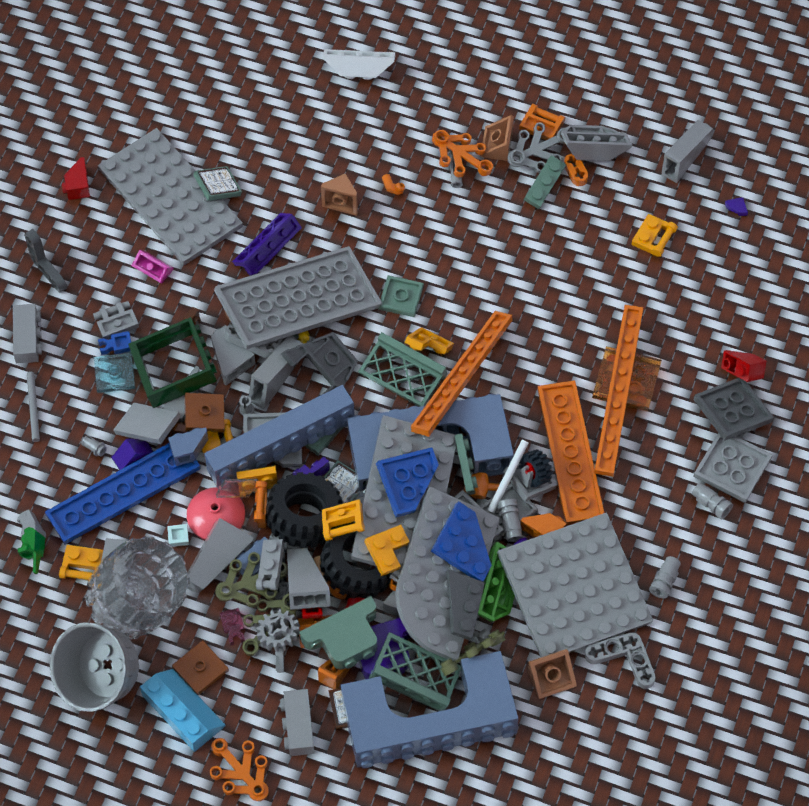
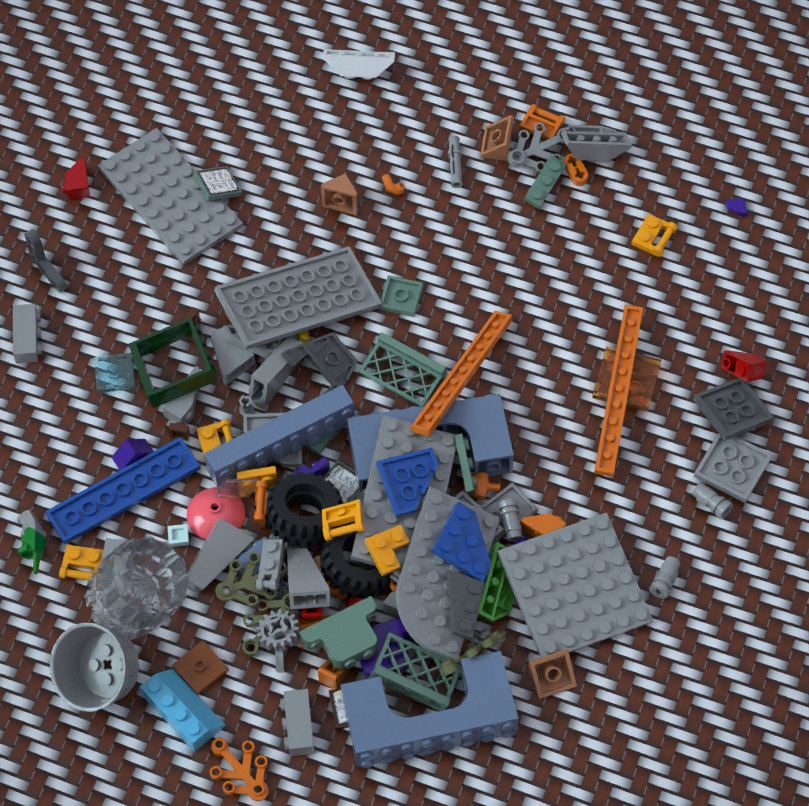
(33, 407): light grey bar -> none
(96, 447): light grey pin -> none
(117, 323): light grey plate -> none
(118, 343): blue plate -> none
(147, 423): light grey tile -> none
(152, 266): dark pink slope -> none
(188, 445): sand blue slope -> none
(204, 411): dark orange plate -> none
(232, 623): clear pink plate -> none
(267, 243): dark purple fence -> none
(423, 338): light orange plate -> none
(460, 151): orange plant -> none
(508, 475): white bar -> none
(533, 475): plate -> none
(570, 451): orange plate -> none
(630, 651): light grey beam -> none
(686, 150): light grey slope -> none

